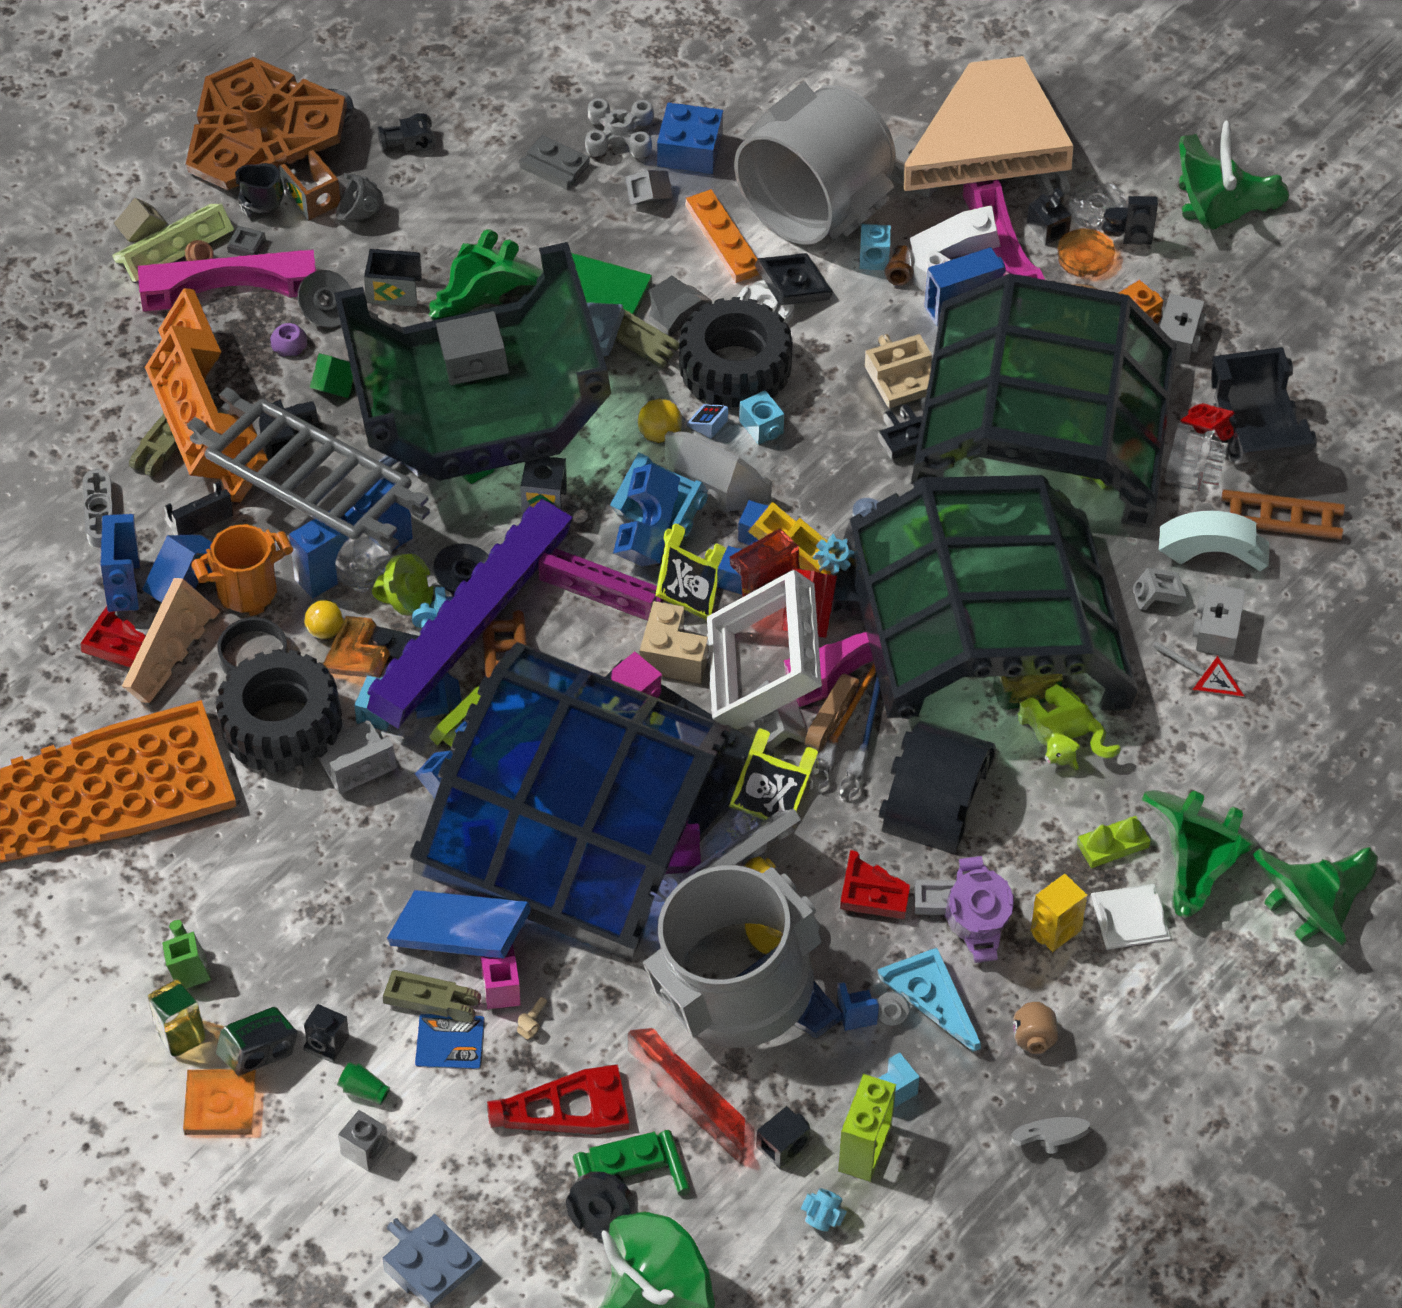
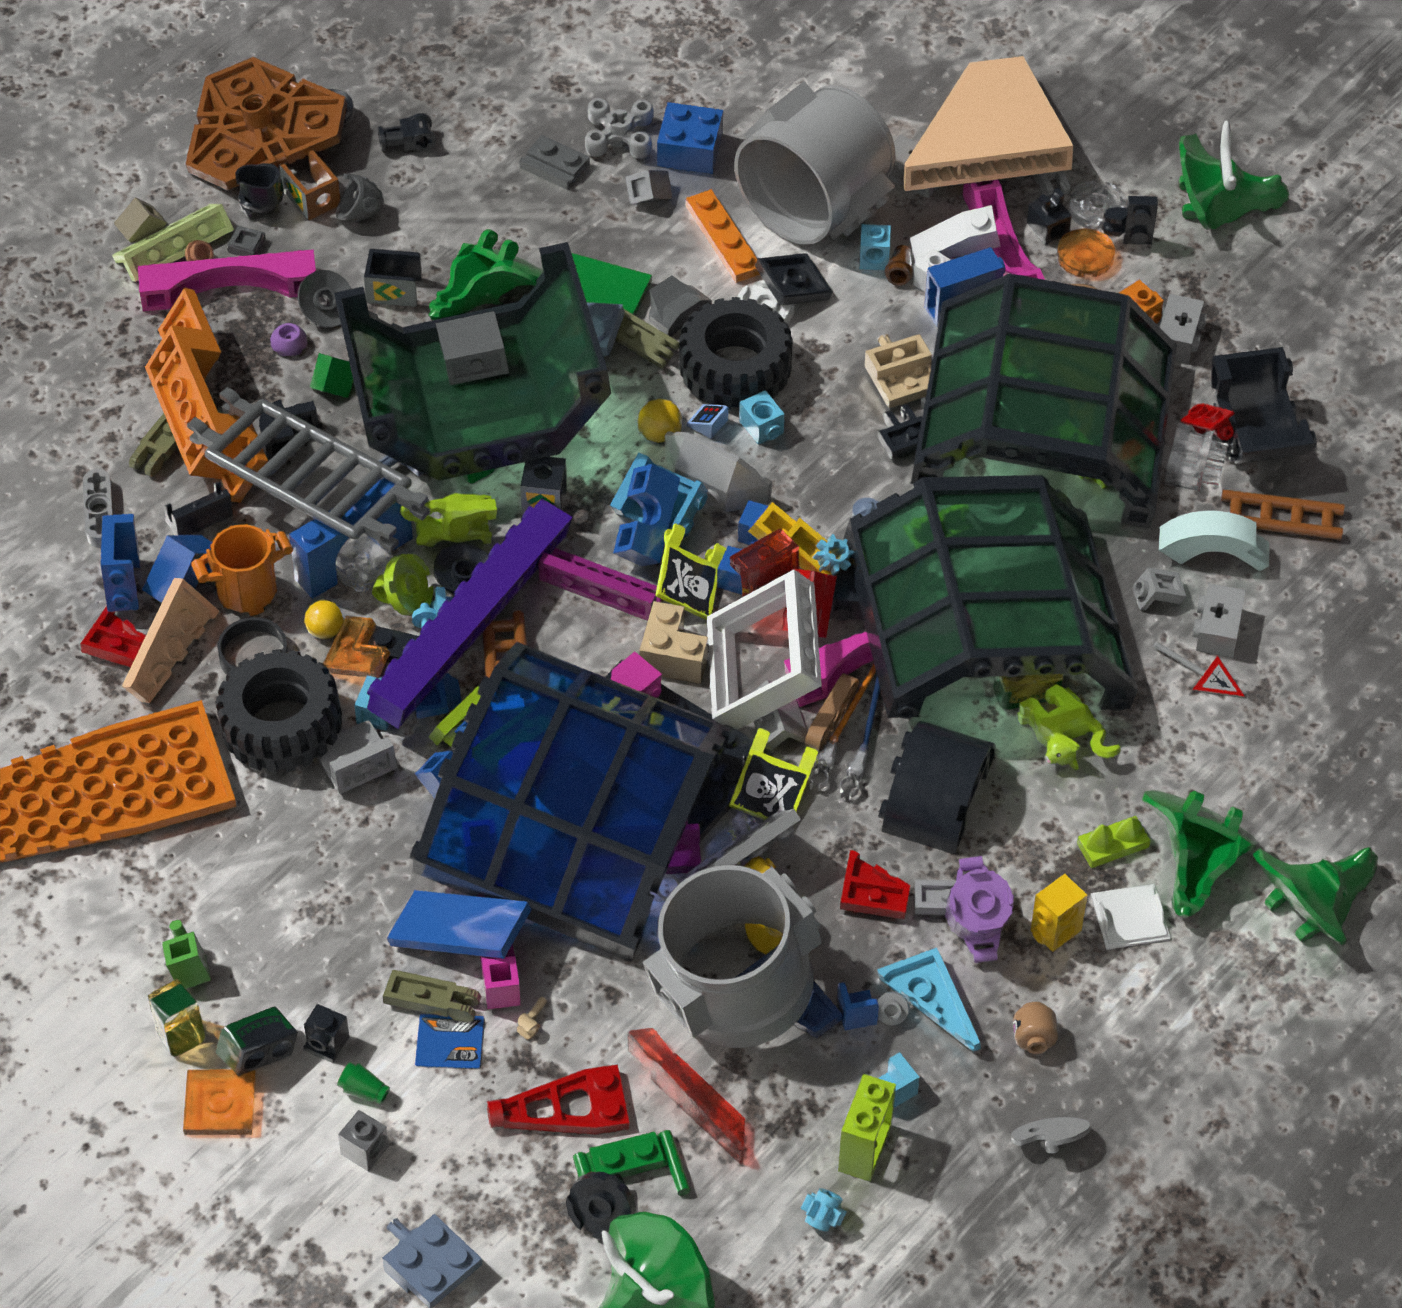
(462, 519): none -> lime animal
(783, 1137): black brick -> none

